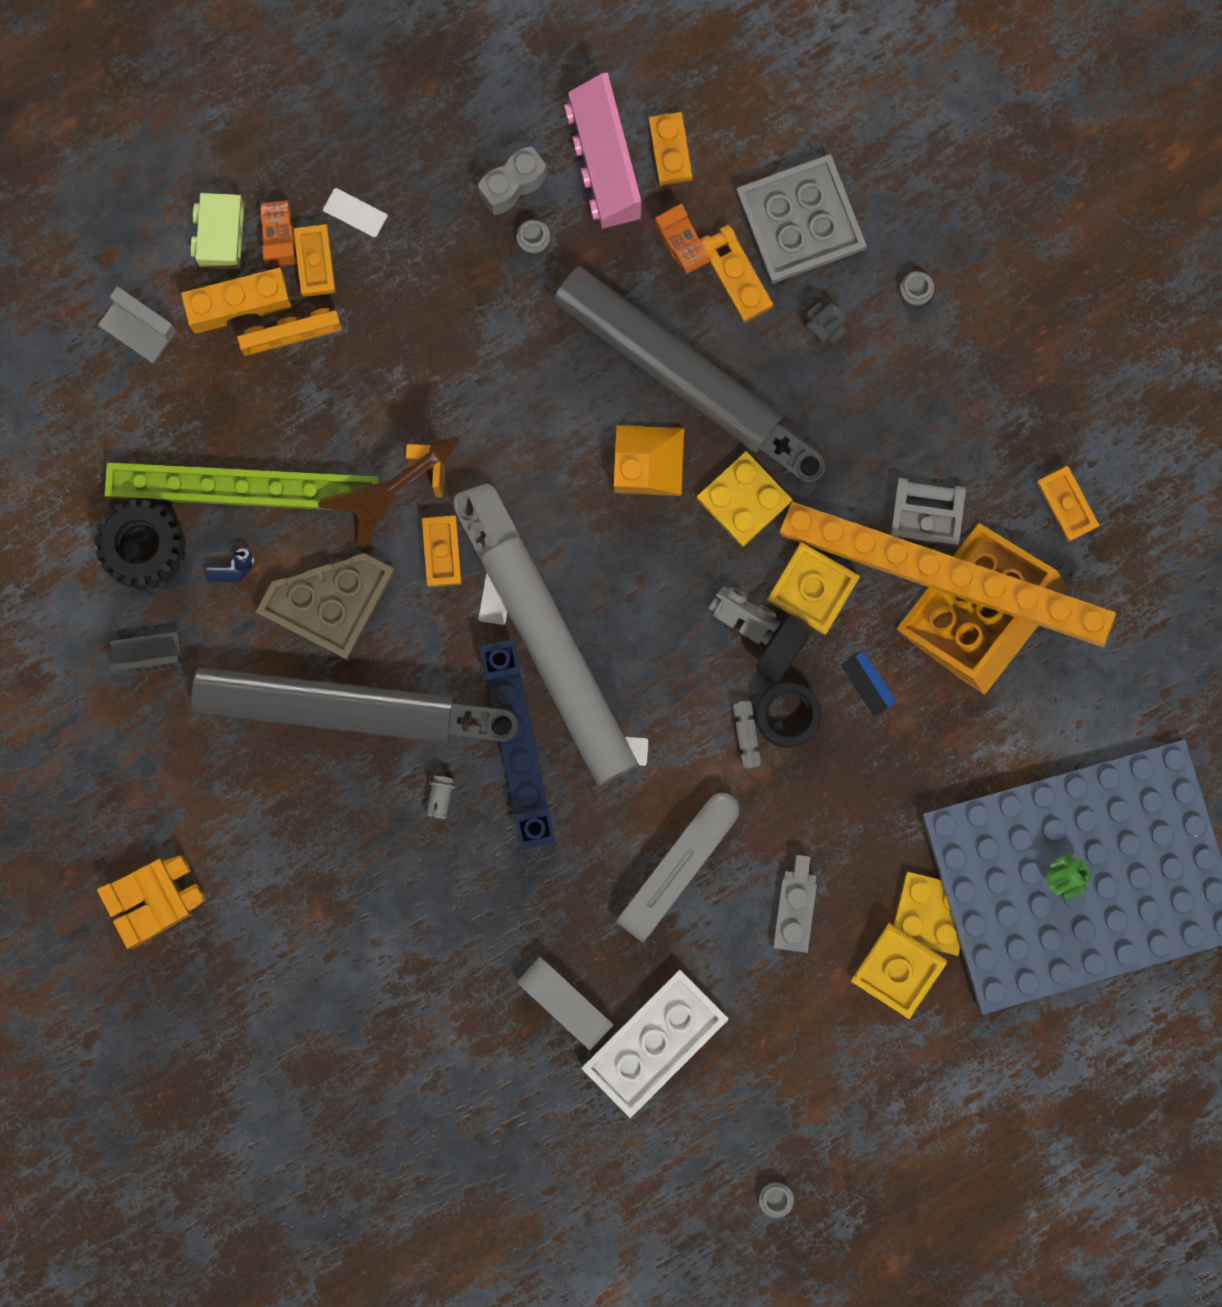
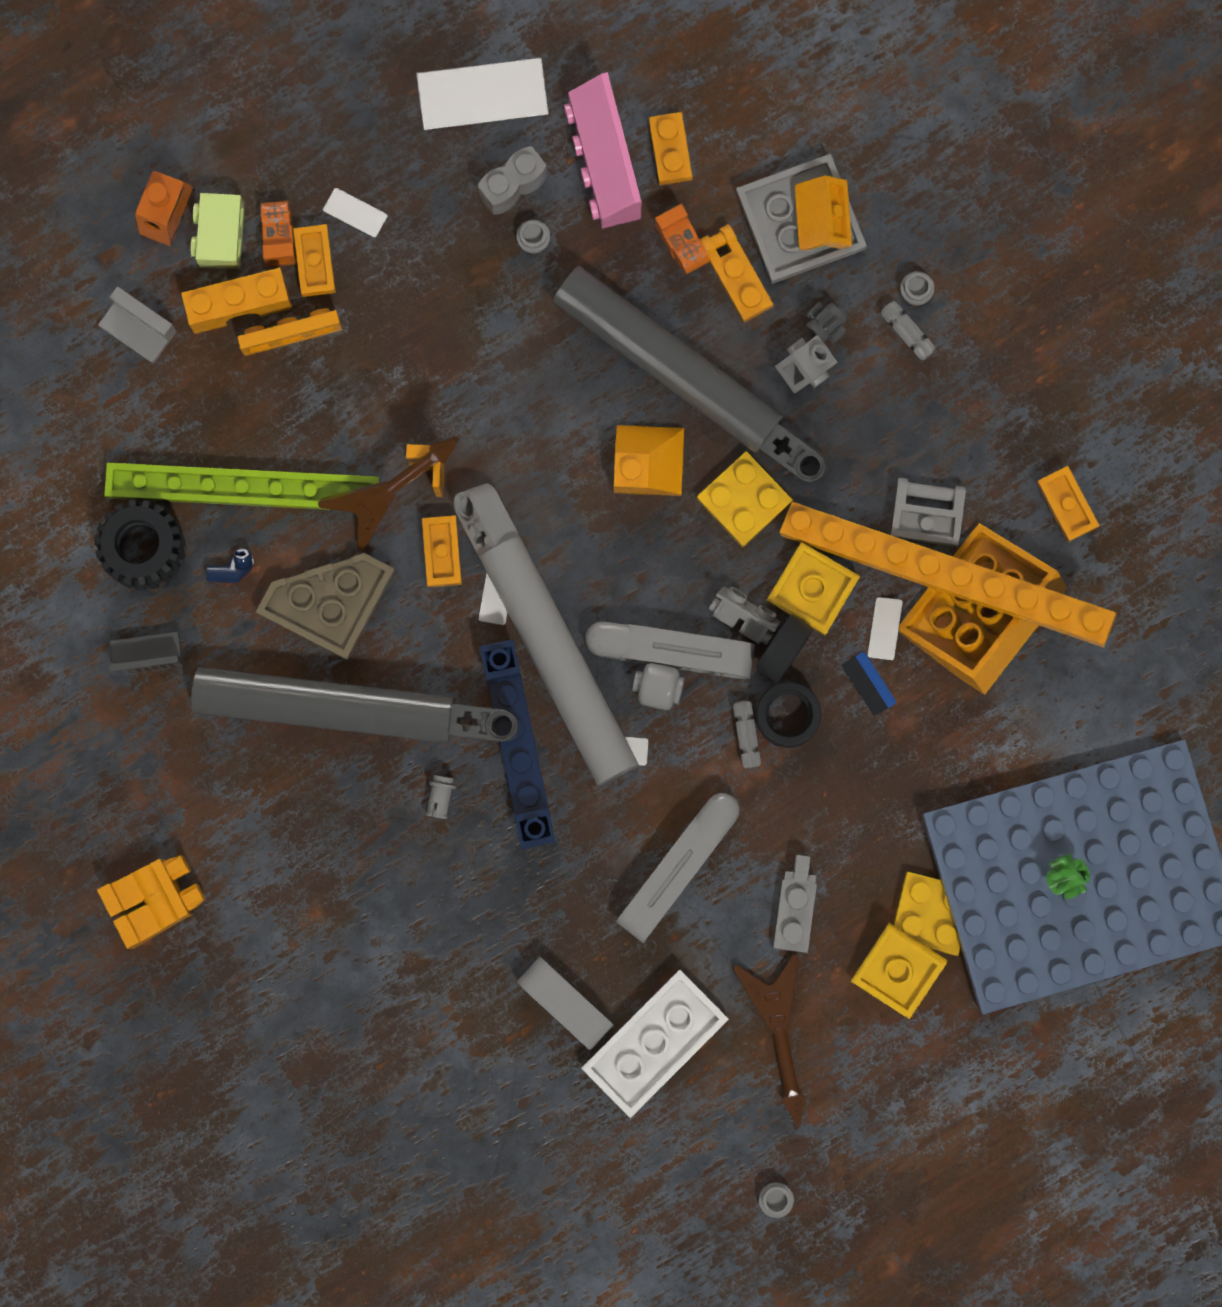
(164, 205): none -> orange torso
(482, 93): none -> white sticker
(659, 686): none -> light grey head
(671, 648): none -> light grey piece
(774, 1006): none -> reddish brown piece
(811, 359): none -> light grey brick
(823, 213): none -> light orange panel
(885, 628): none -> white sticker
(908, 330): none -> light grey axle

